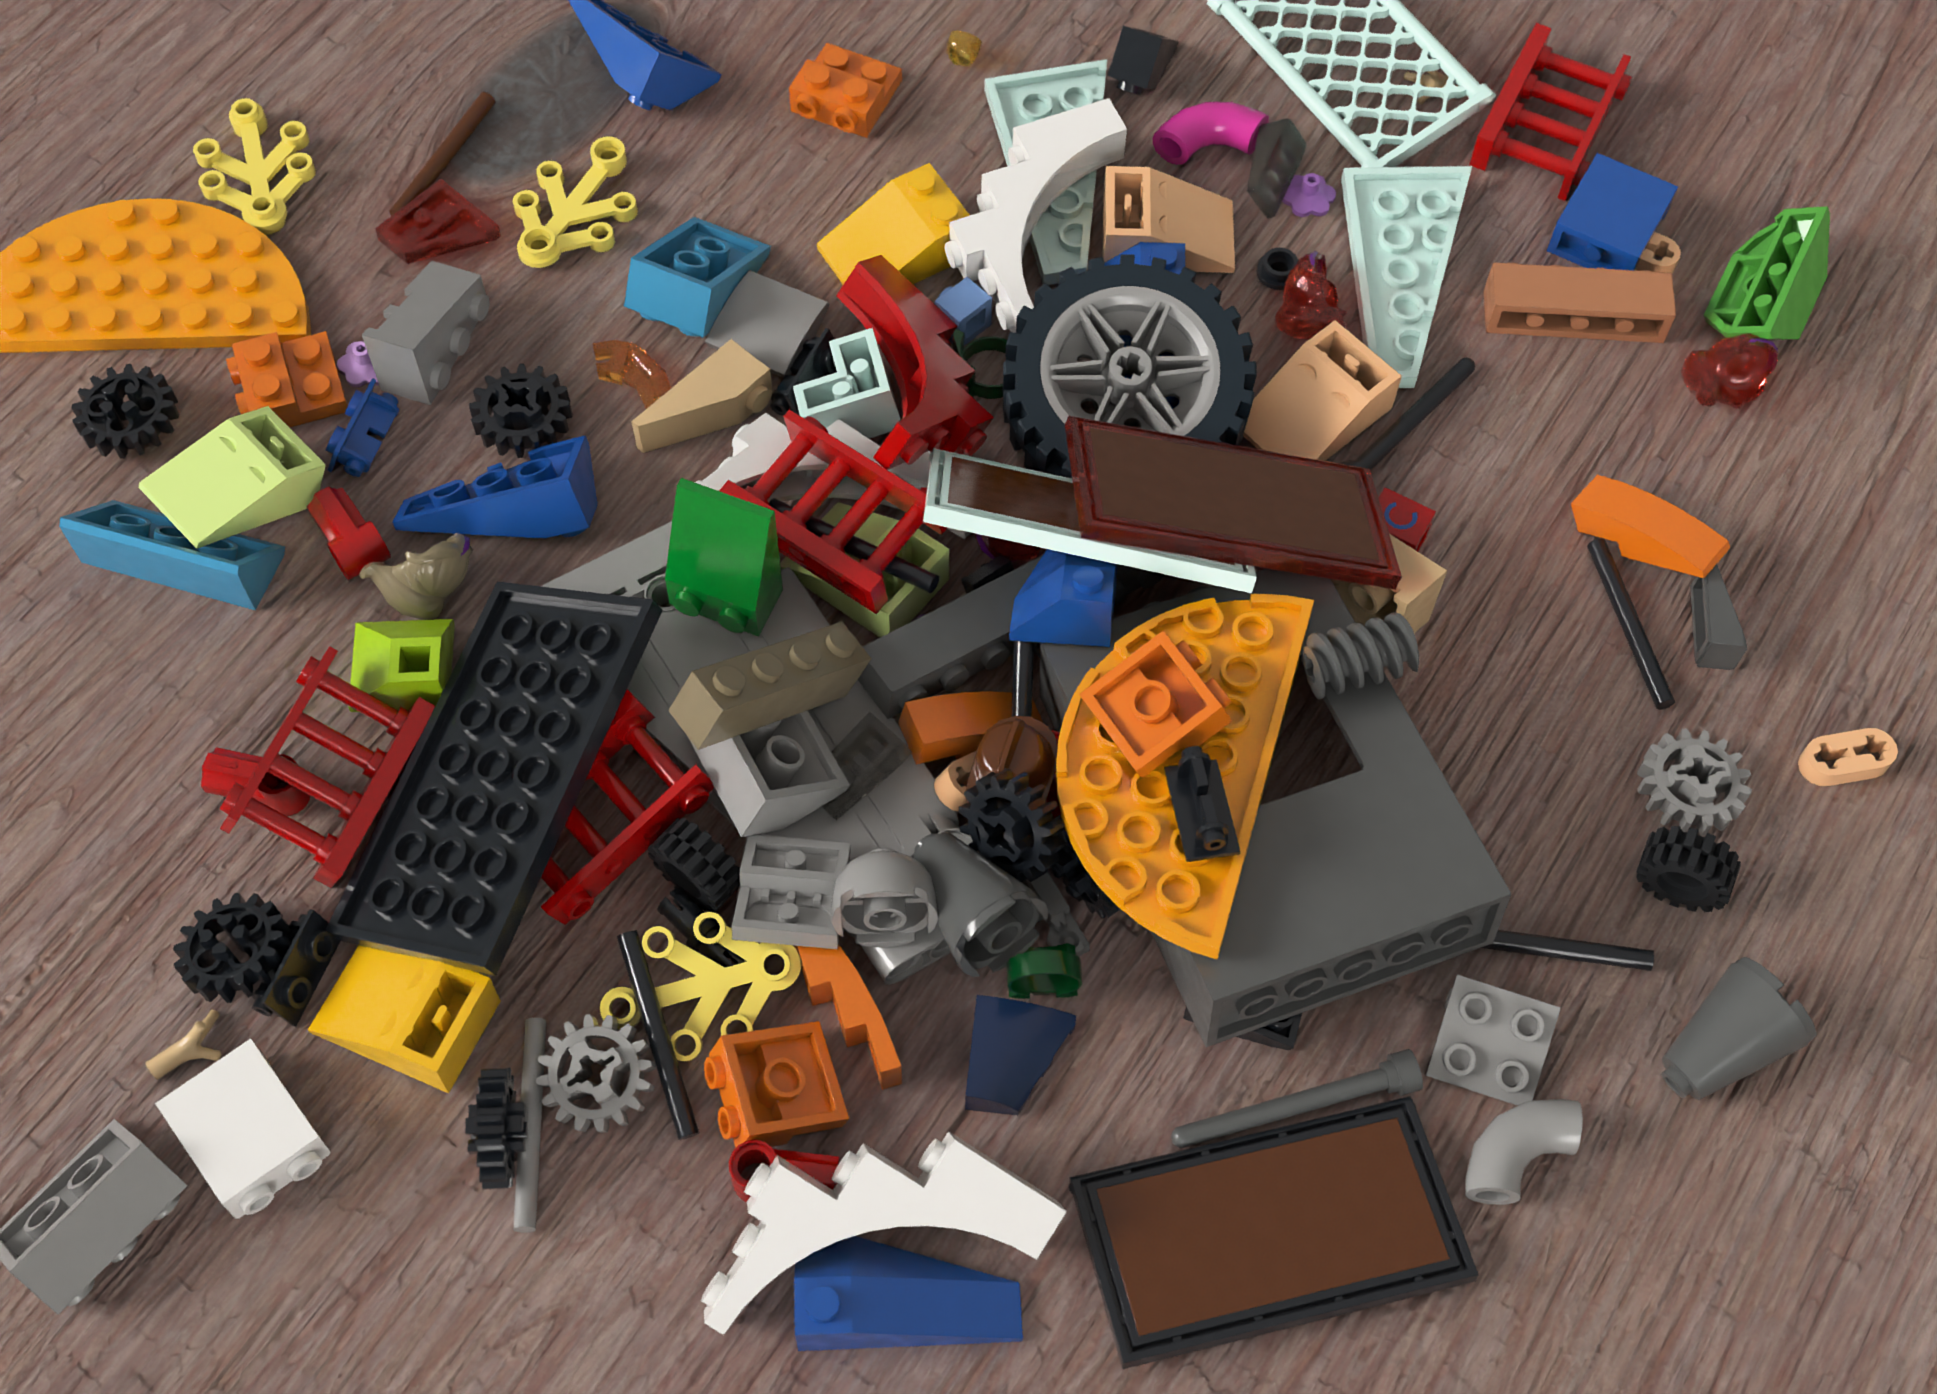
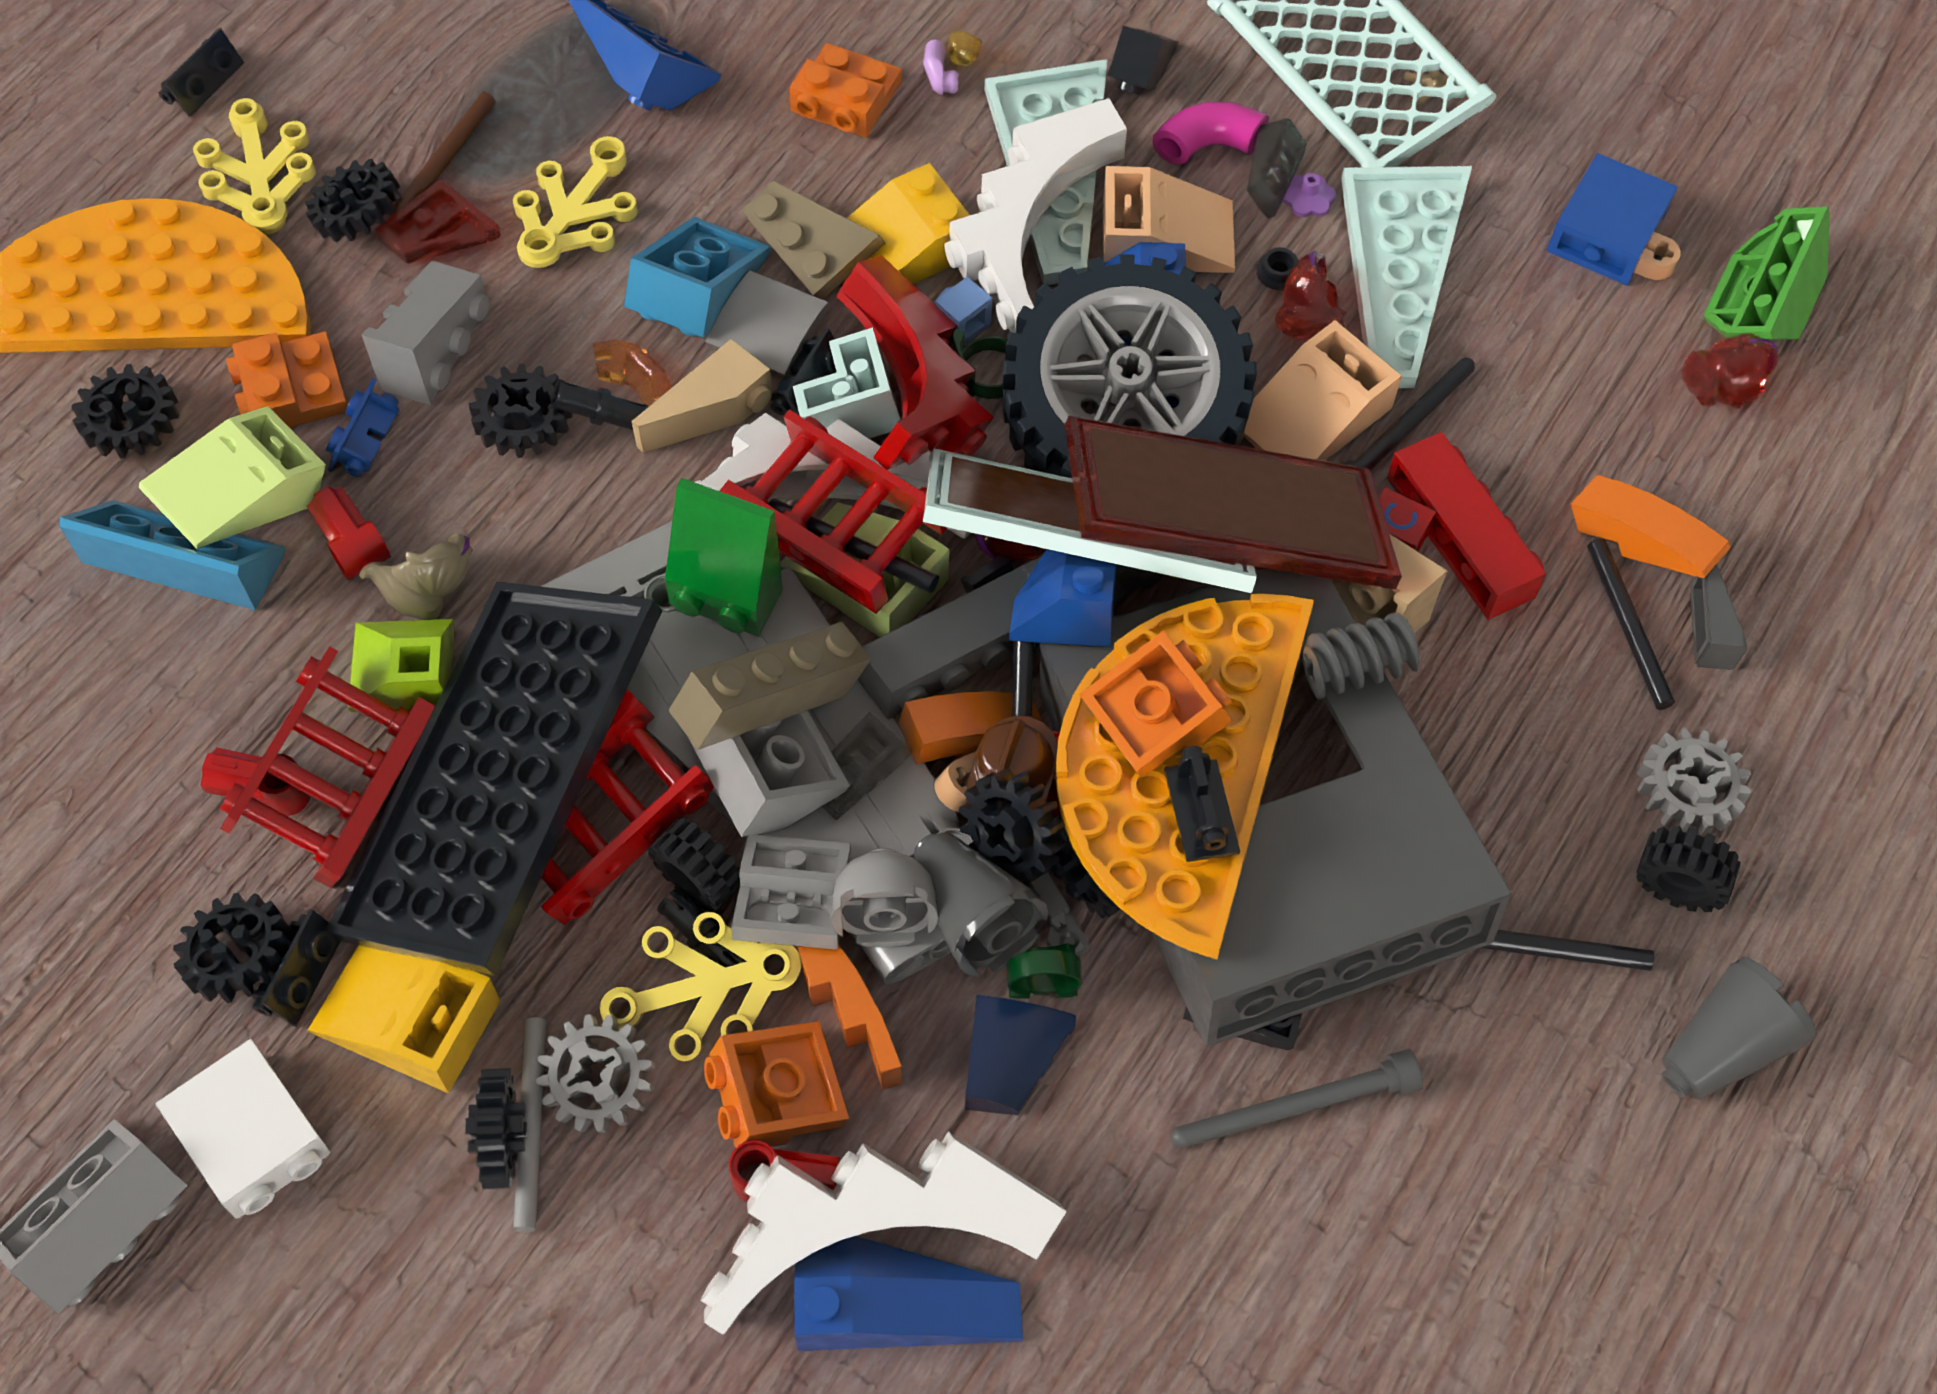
(185, 1049): tan bar -> none
(202, 73): none -> black hinge
(353, 200): none -> black gear
(356, 365): lavender plant -> none
(531, 500): blue wedge -> none
(596, 405): none -> black pin
(658, 1035): black bar -> none
(810, 238): none -> dark tan wing
(933, 63): none -> lavender arm
(1270, 1231): reddish brown door -> none
(1468, 526): none -> red brick
(1492, 1041): light grey hinge -> none
(1514, 1141): light grey cylinder -> none
(1525, 84): red fence -> none
(1579, 302): nougat brick -> none
(1850, 765): light nougat beam -> none

